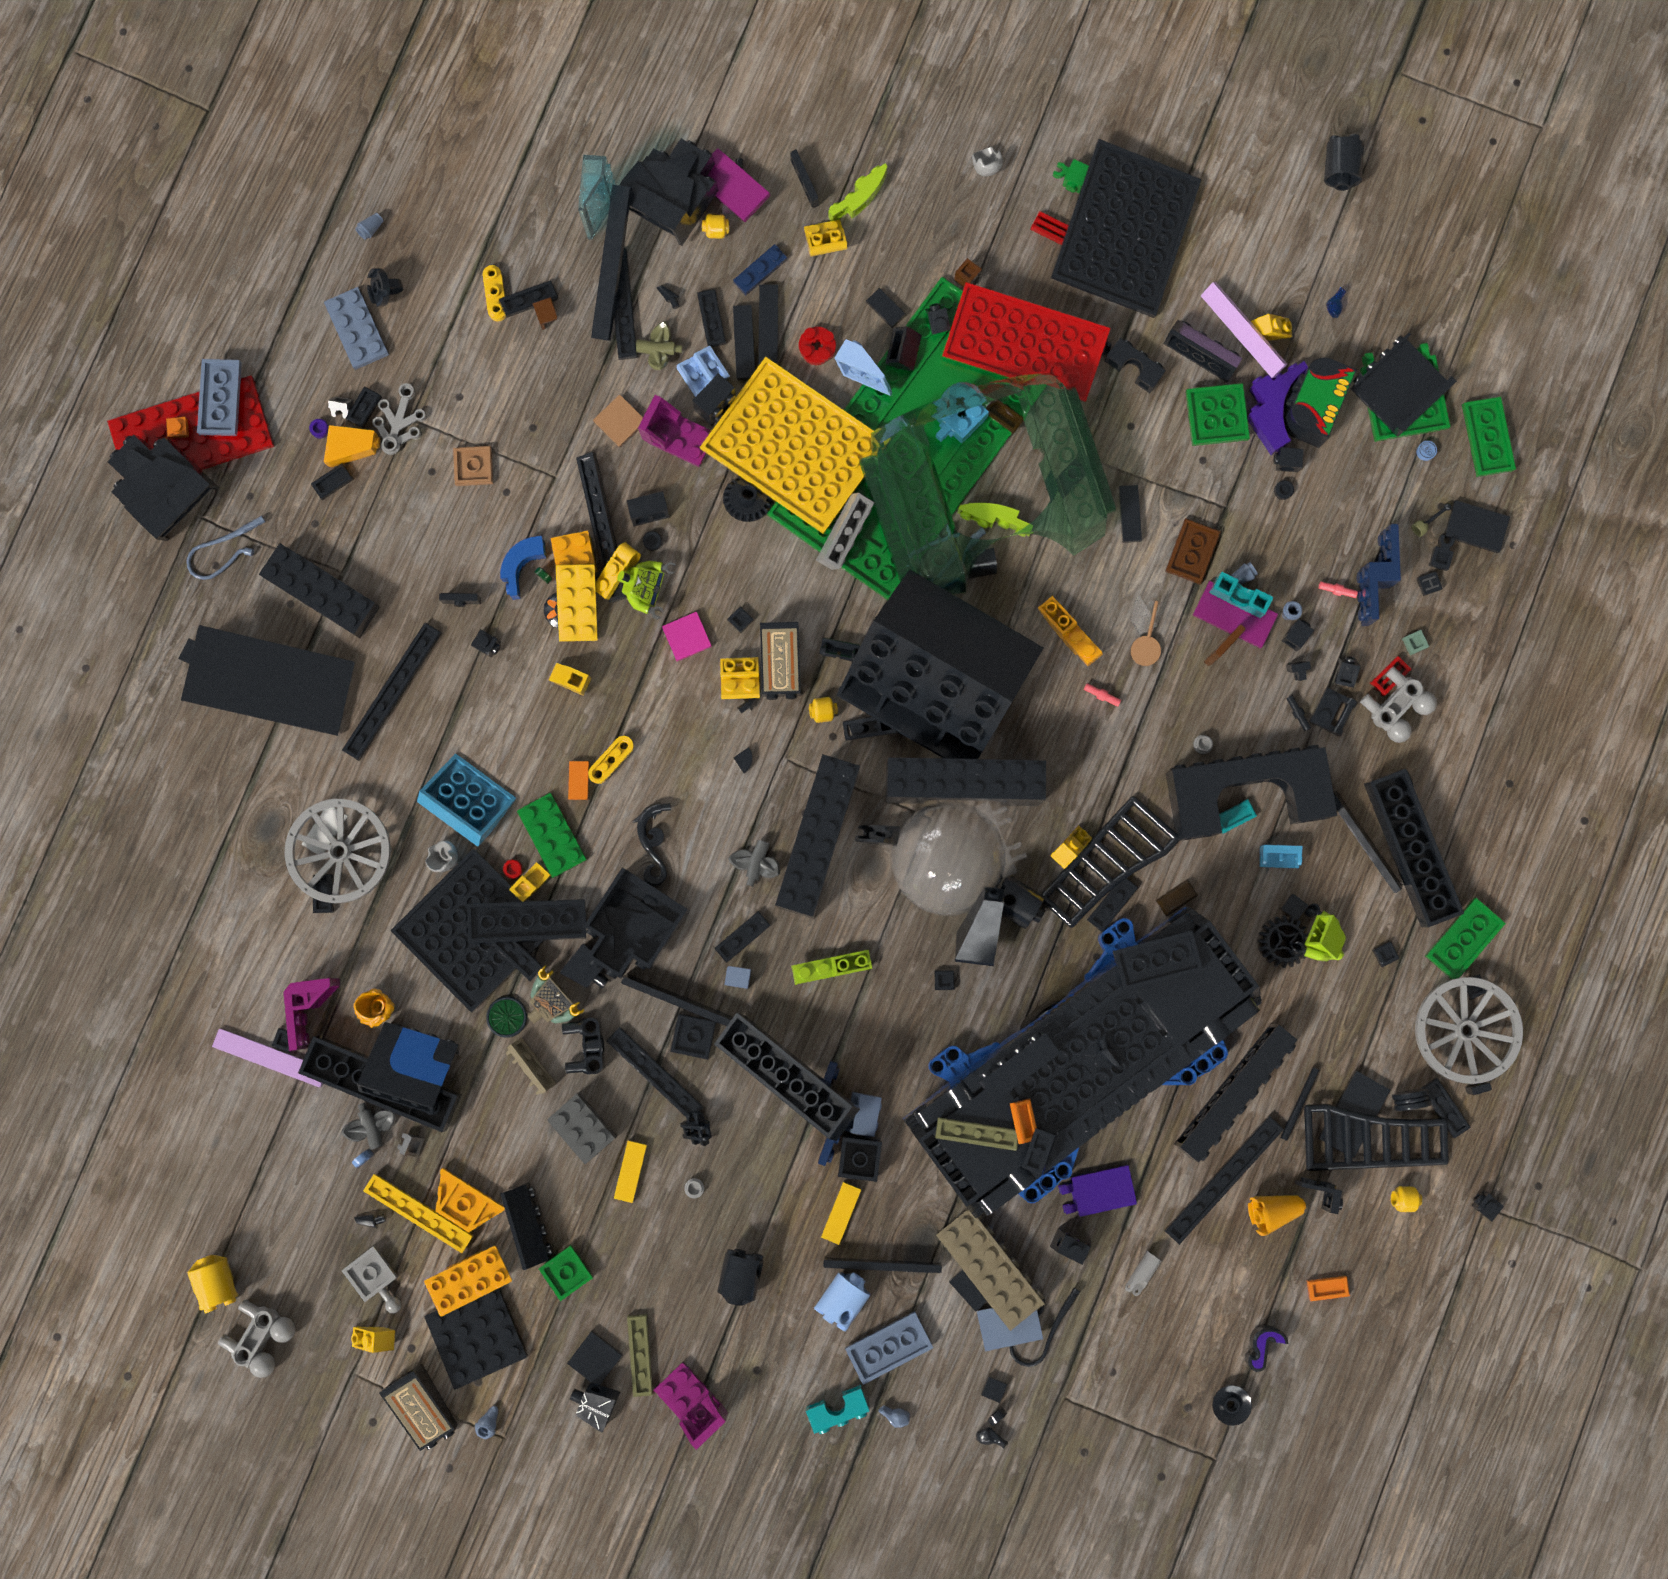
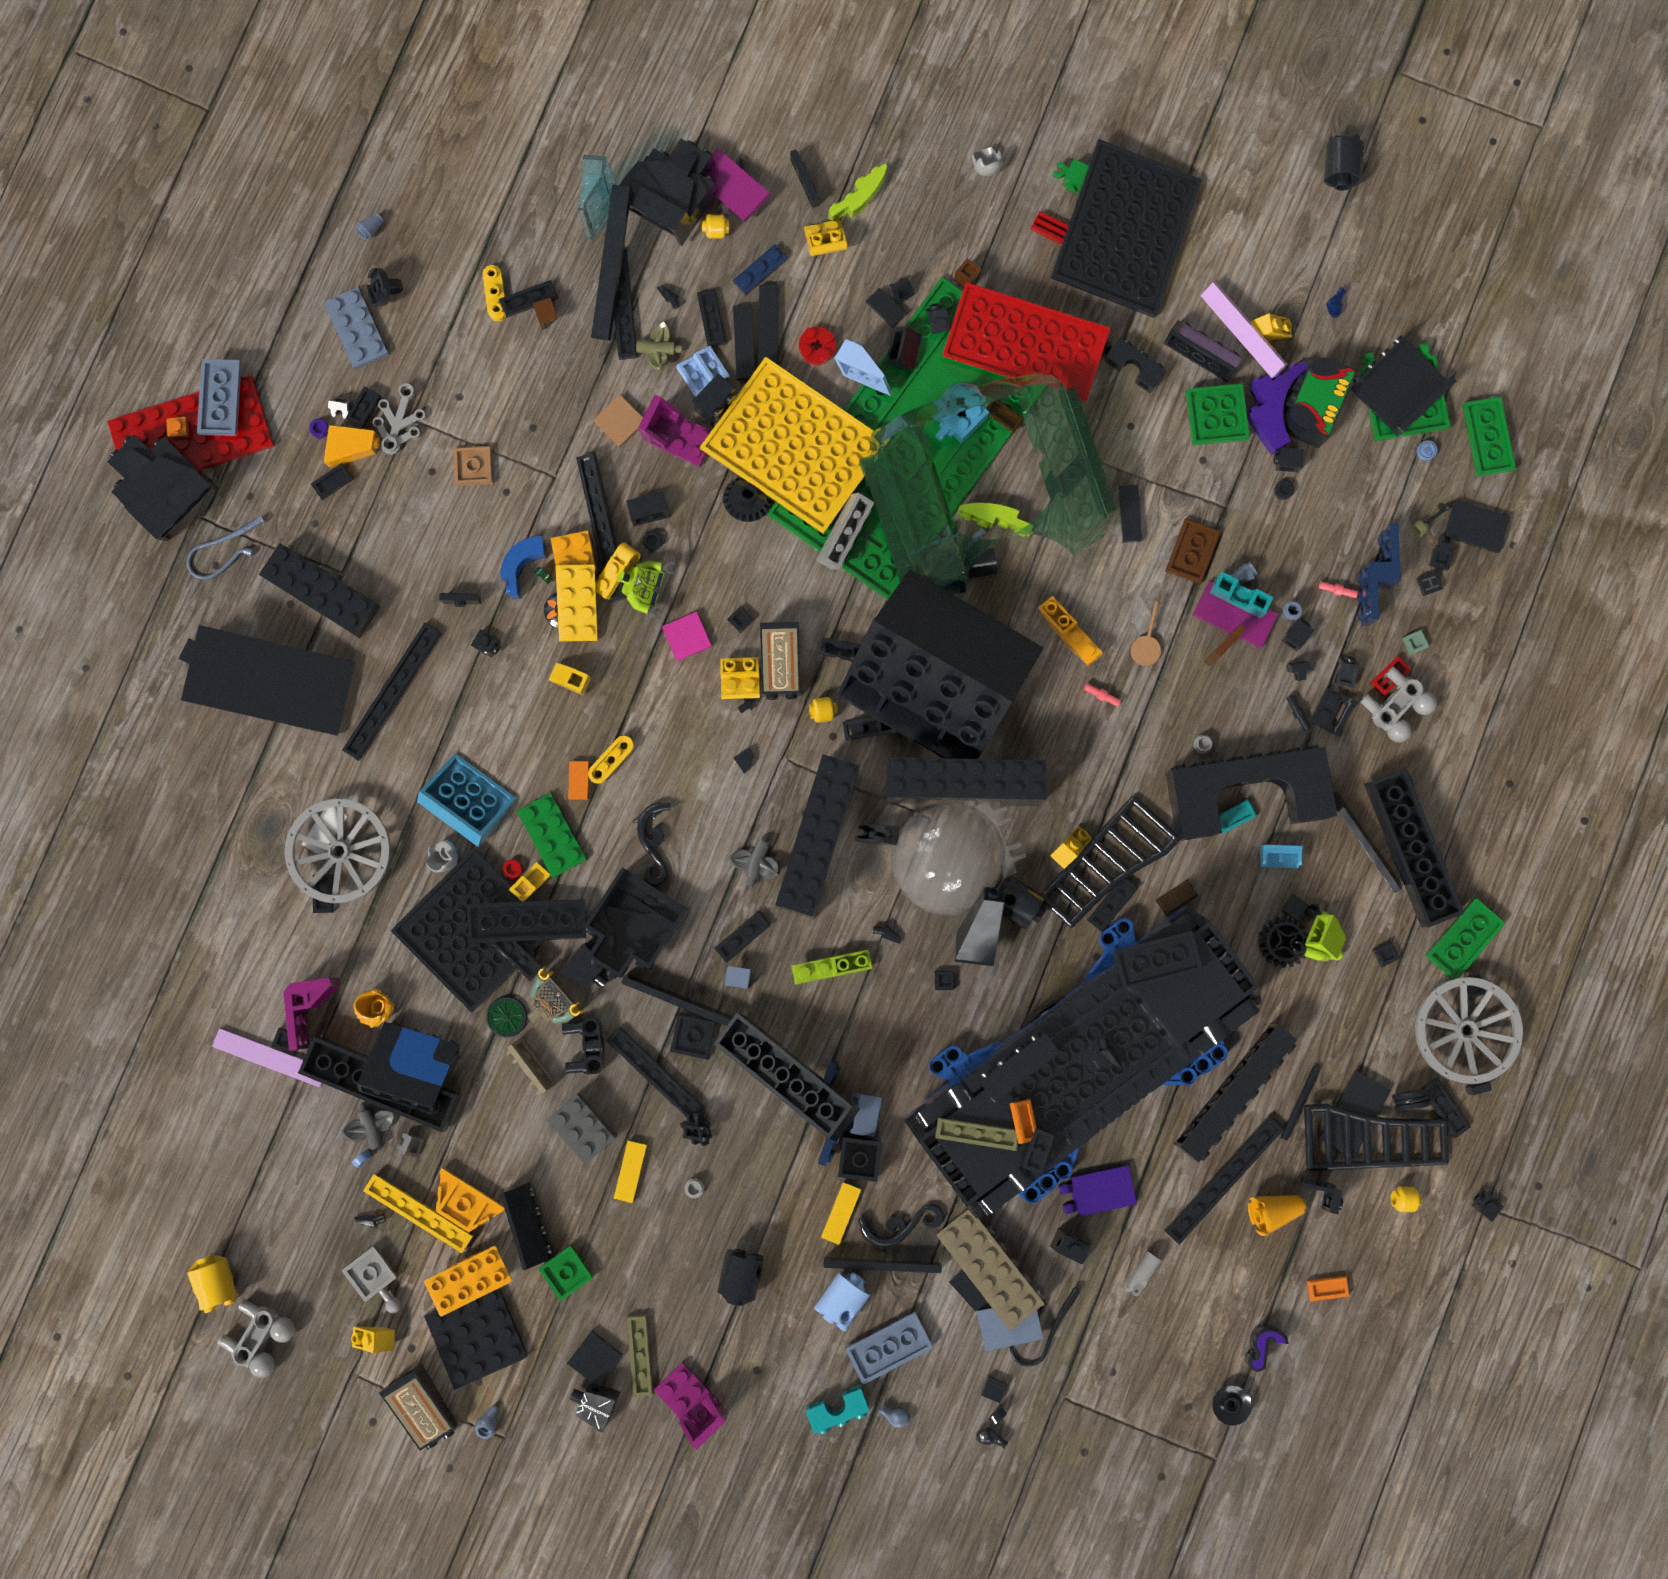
(882, 1242): none -> black plant
(887, 933): none -> black bar
(901, 290): none -> black tile

